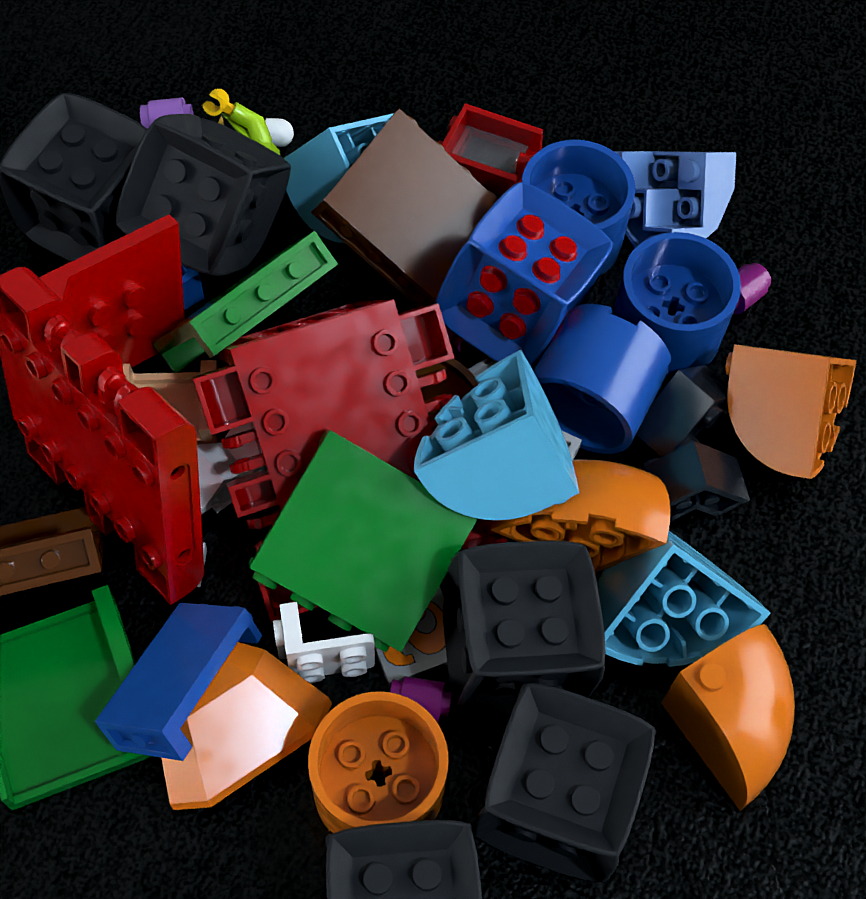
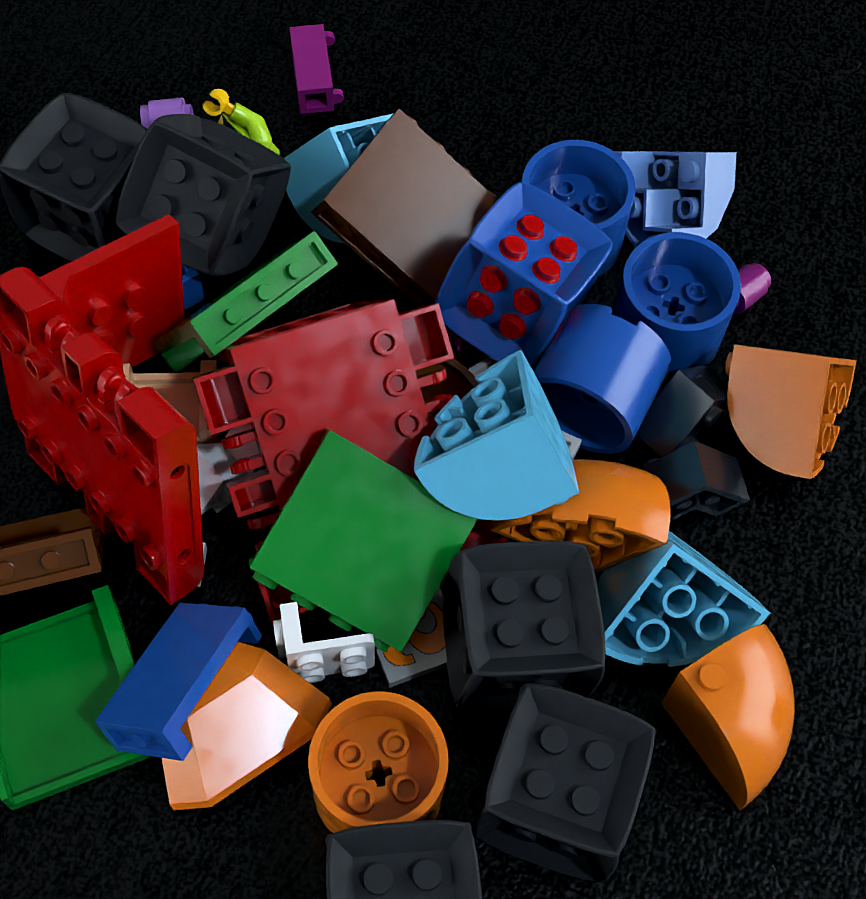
(280, 131): white cylinder -> none
(313, 68): none -> magenta brick
(425, 692): magenta brick -> none
(491, 146): red window -> none

